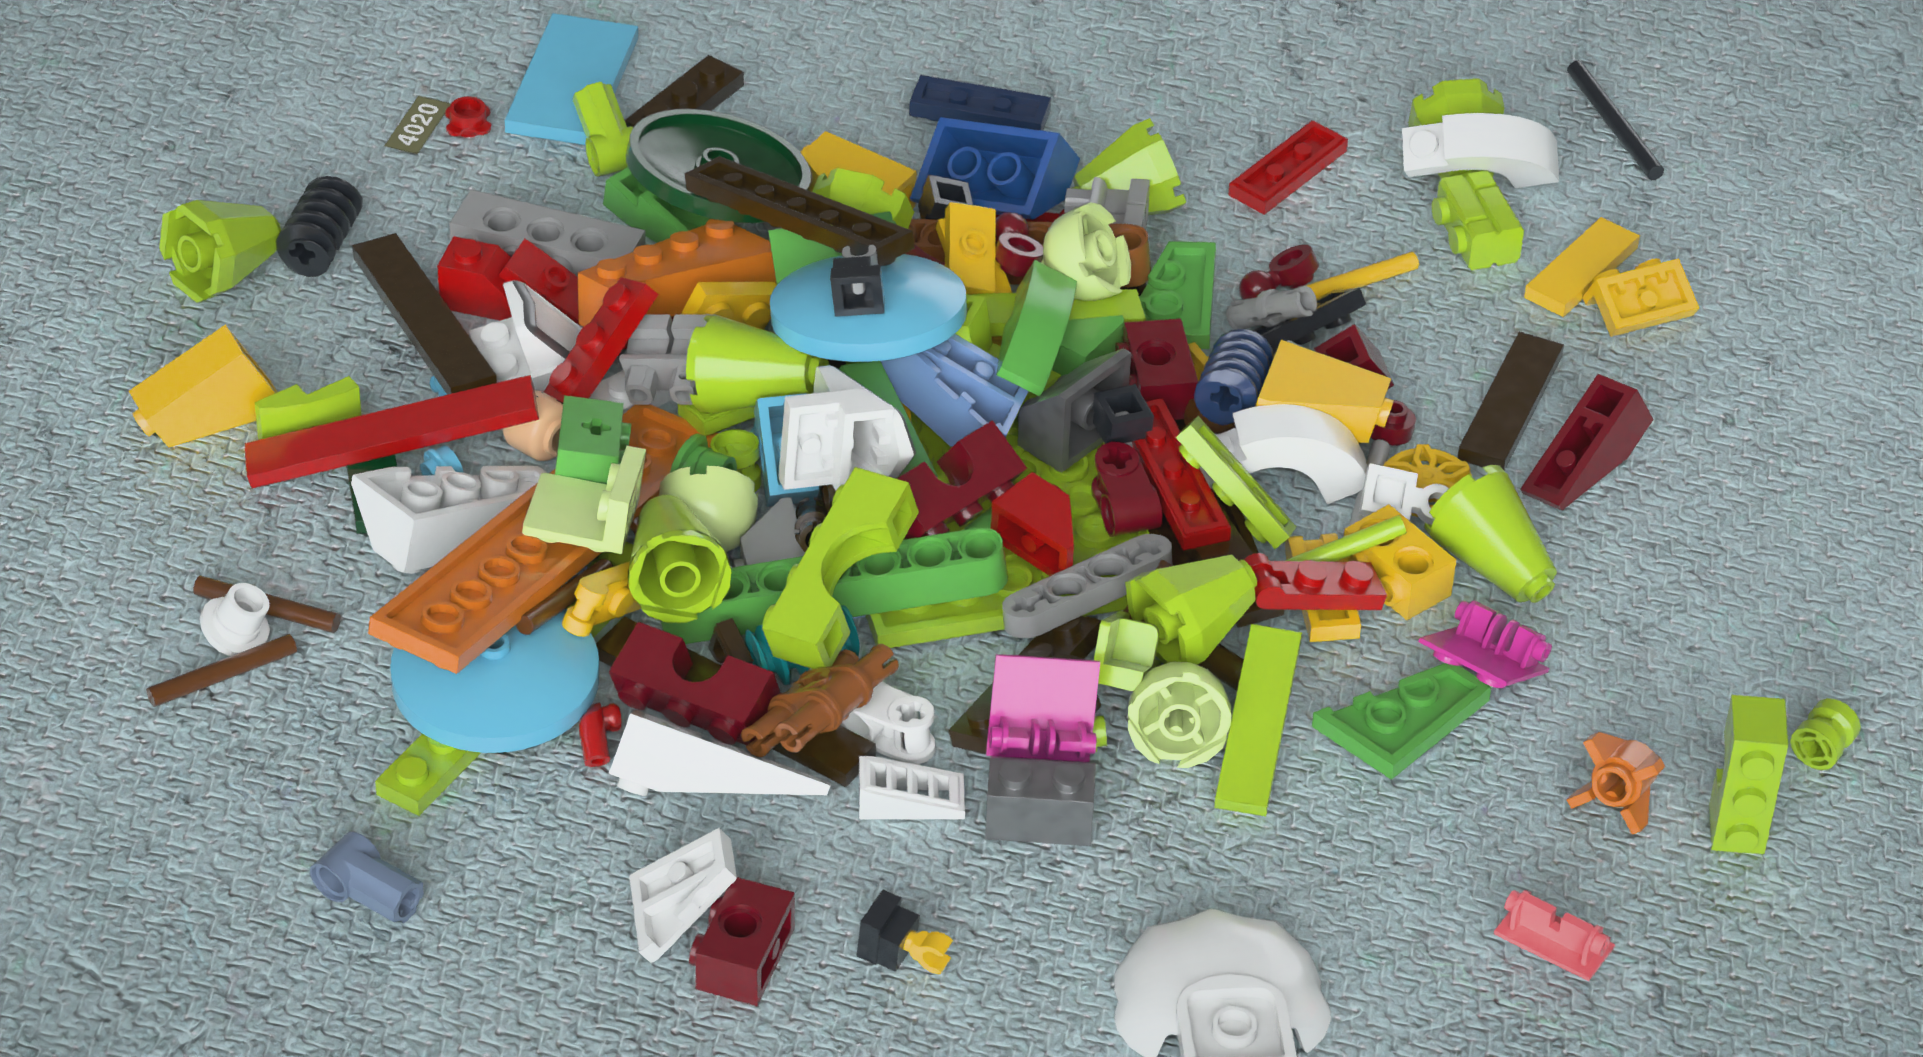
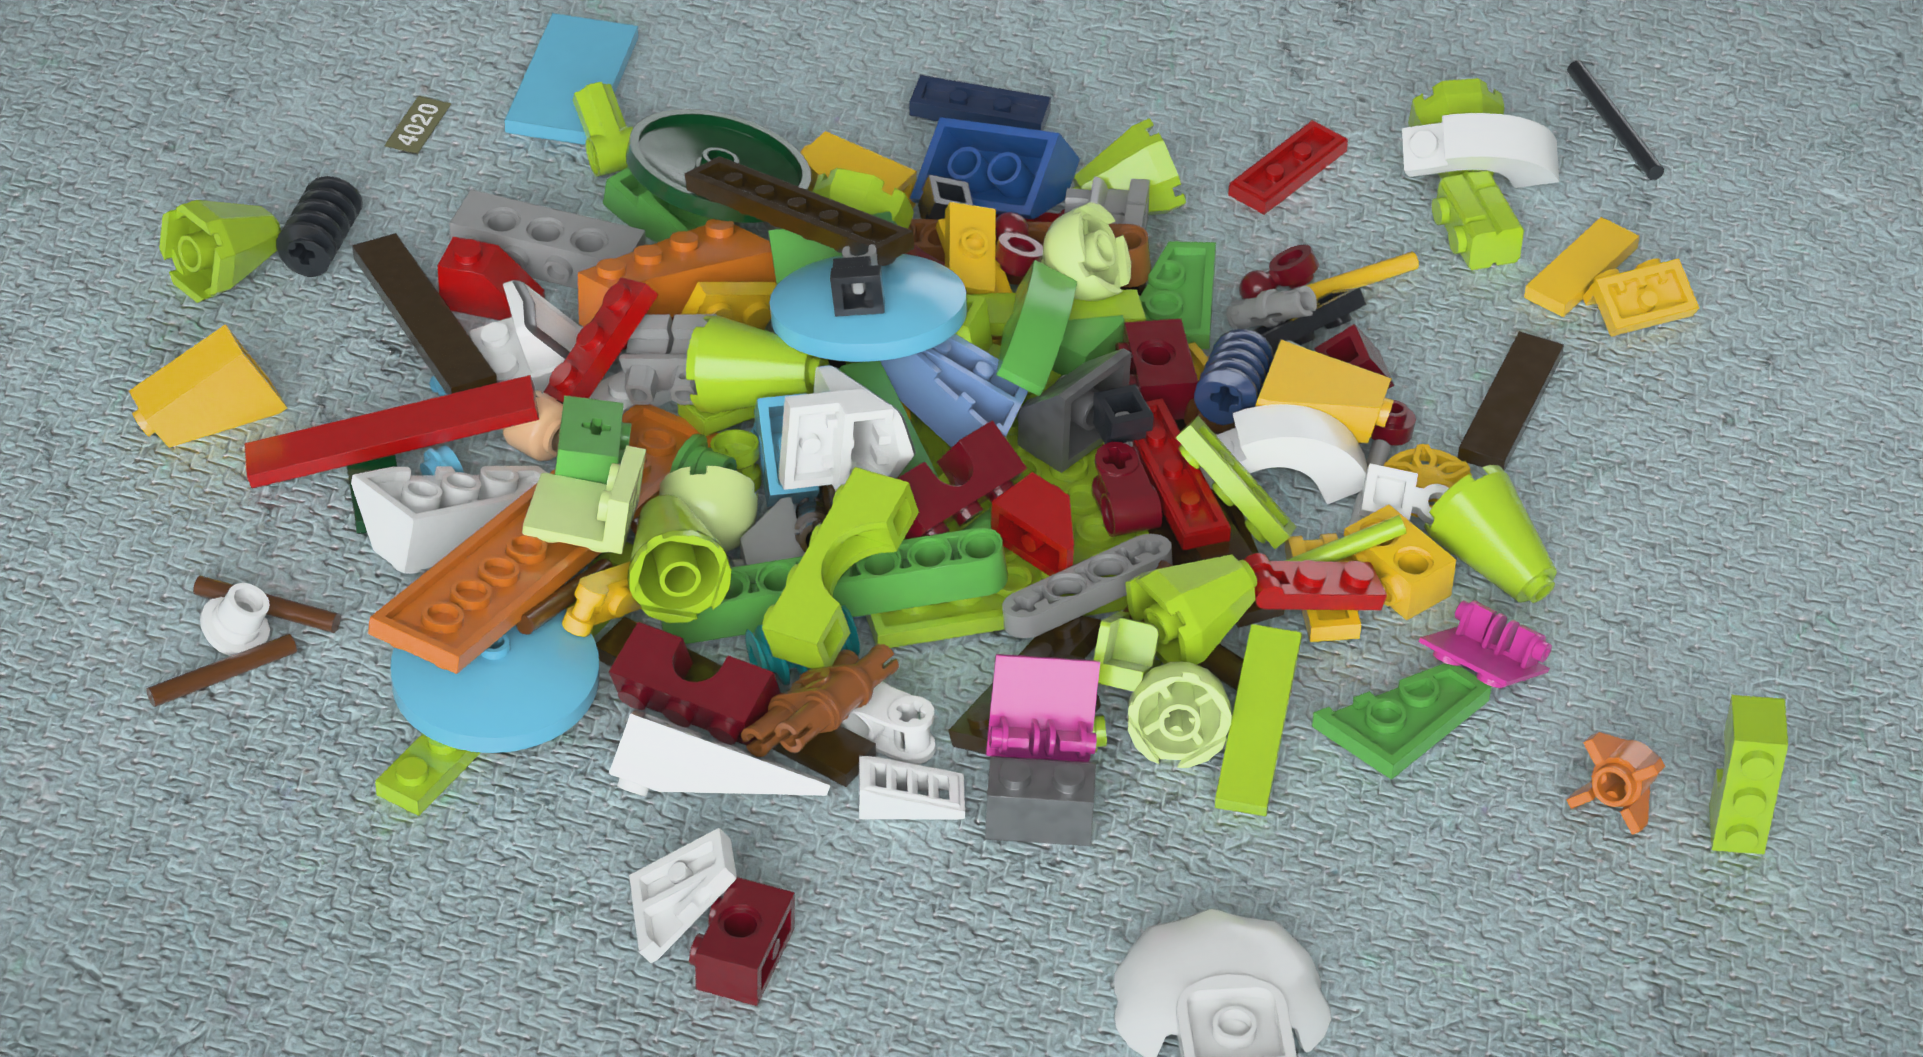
(296, 410): lime slope -> none
(358, 872): sand blue piece -> none
(468, 117): red plate -> none
(545, 277): red plate -> none
(593, 732): red arm -> none
(699, 88): dark brown plate -> none
(728, 641): dark brown tile -> none
(892, 932): black piece -> none
(1562, 941): coral hinge -> none
(1590, 443): dark red slope -> none
(1825, 734): lime wheel -> none

